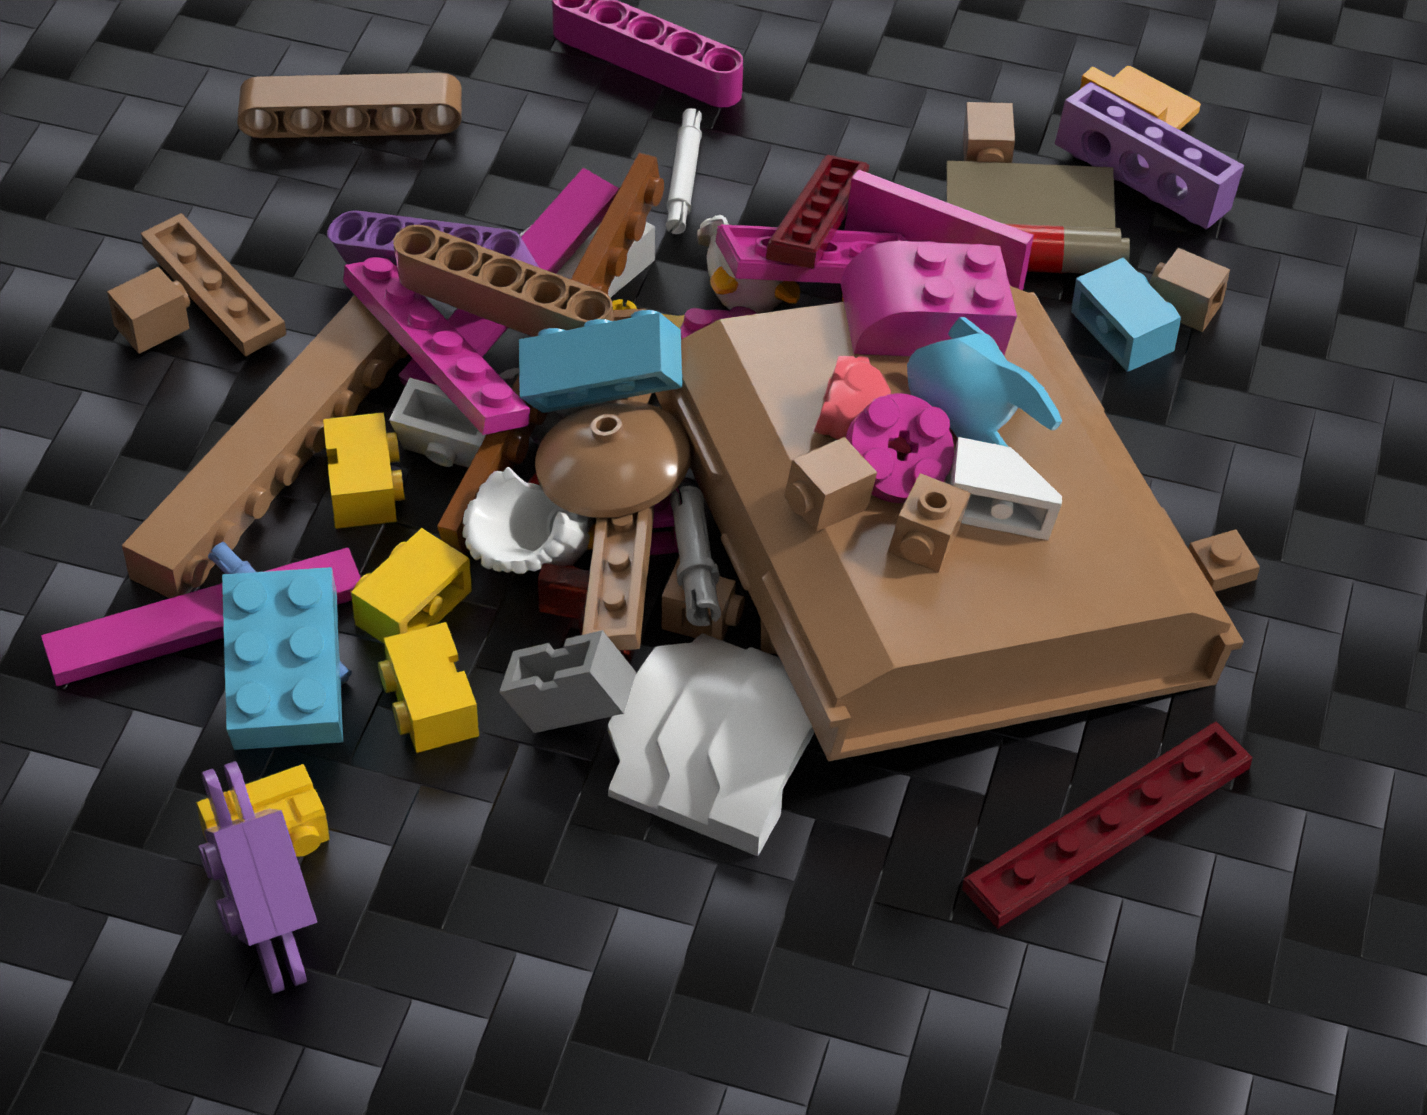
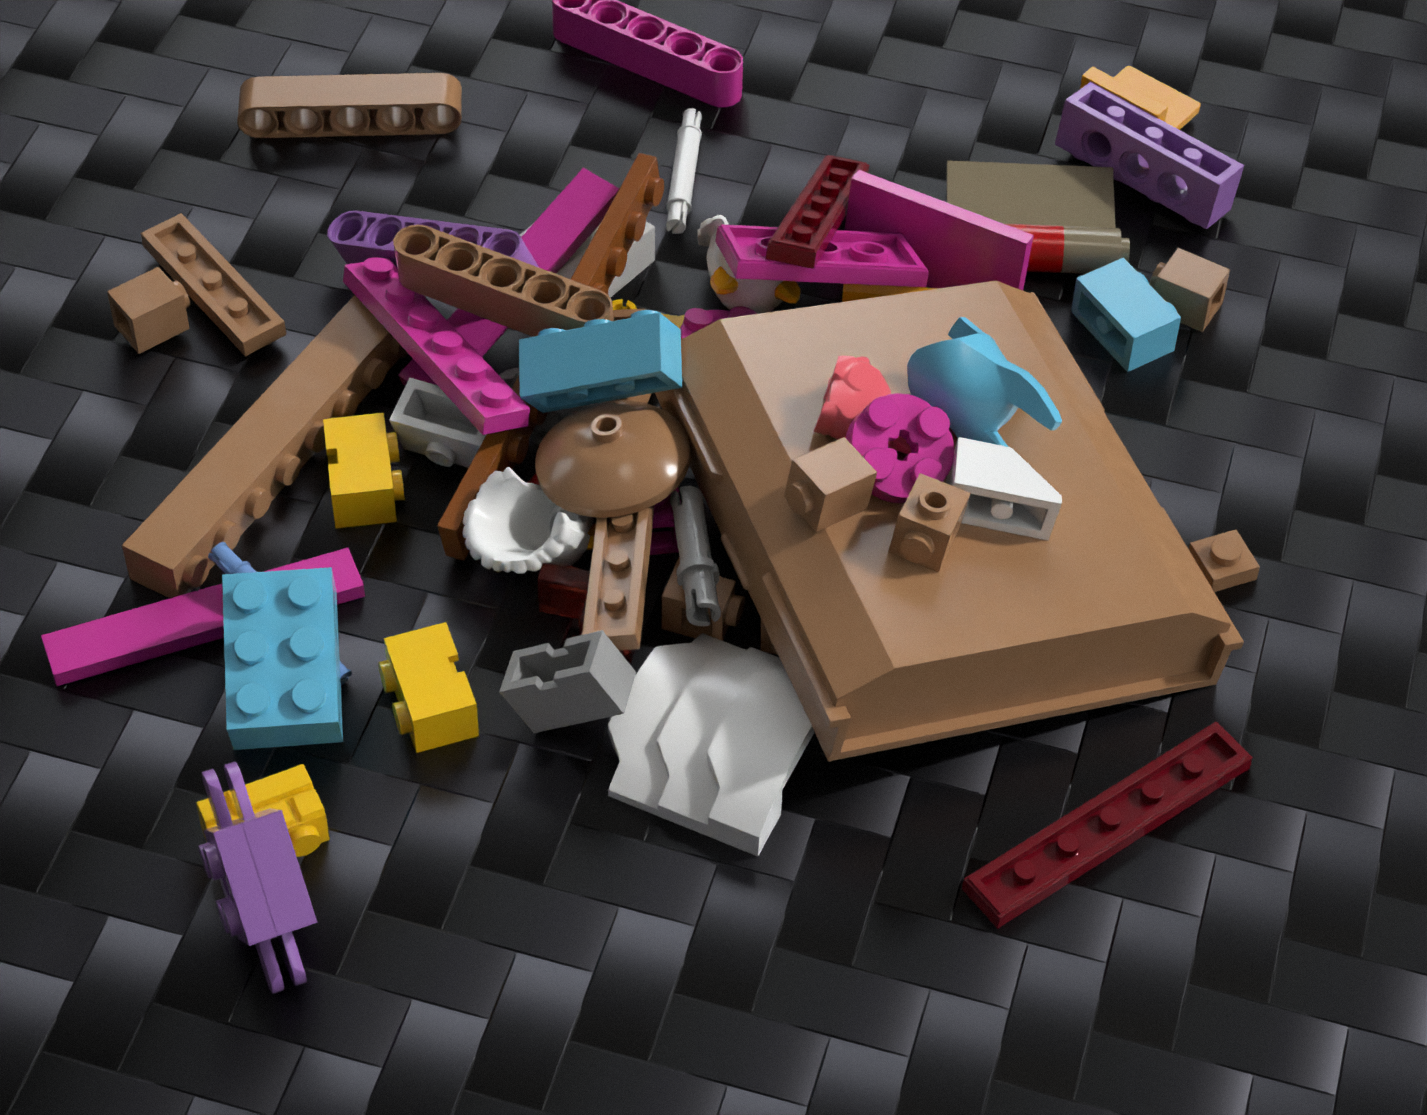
(411, 587): yellow brick -> none
(914, 292): dark pink brick -> none
(988, 132): brick -> none

